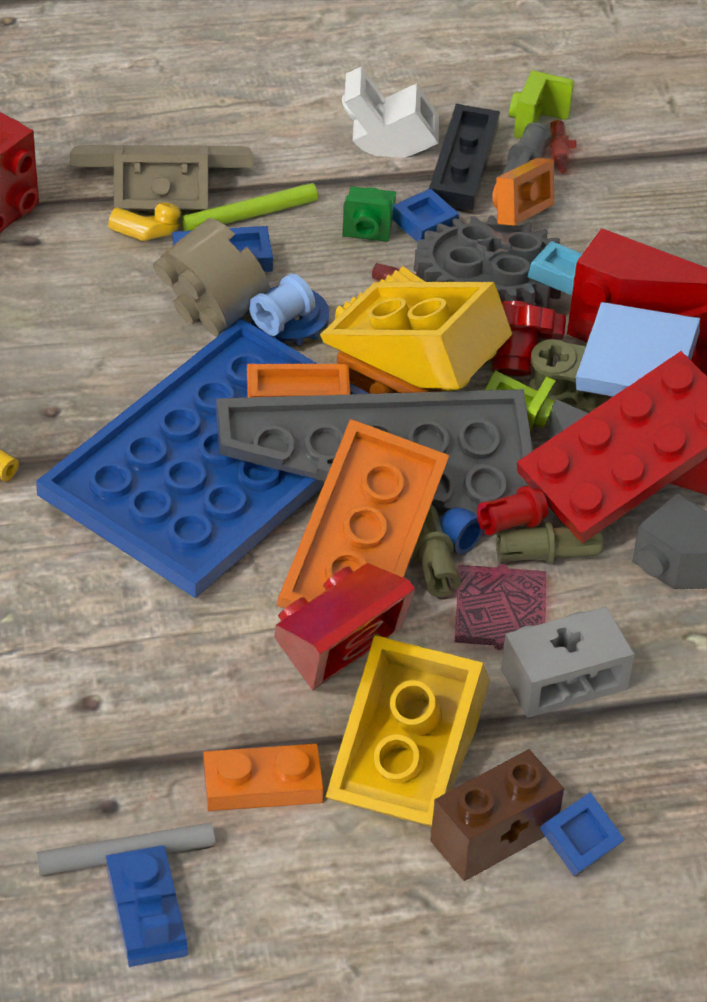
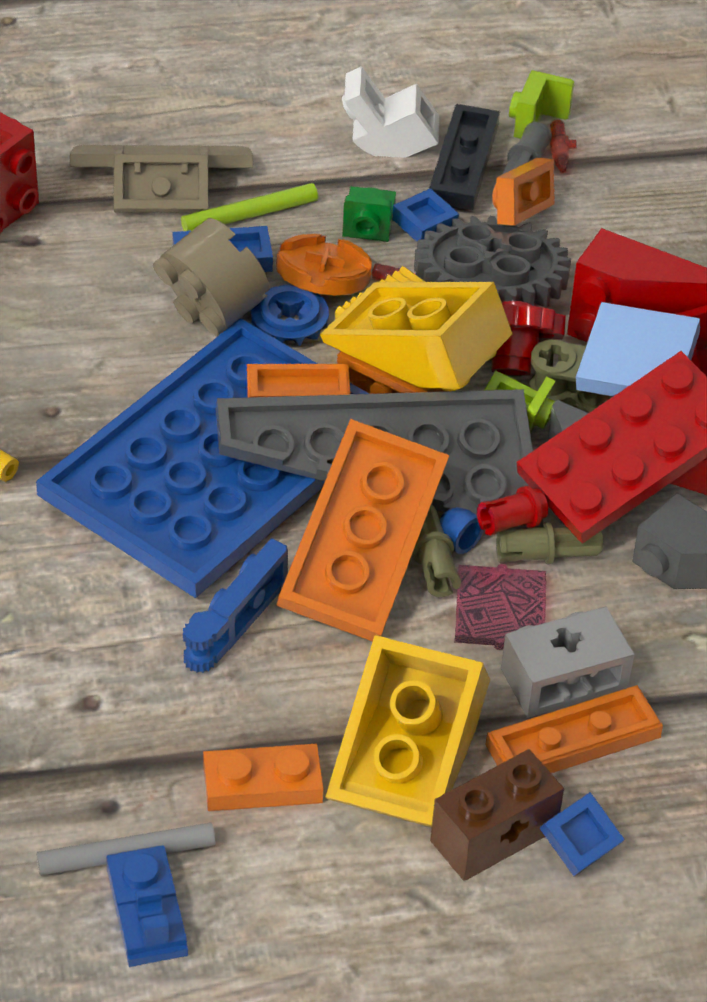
(149, 227): yellow arm -> none
(235, 608): none -> blue hinge
(282, 304): light blue bush -> none
(323, 266): none -> orange tile
(342, 621): red slope -> none
(555, 267): medium azure tile -> none
(580, 731): none -> orange tile

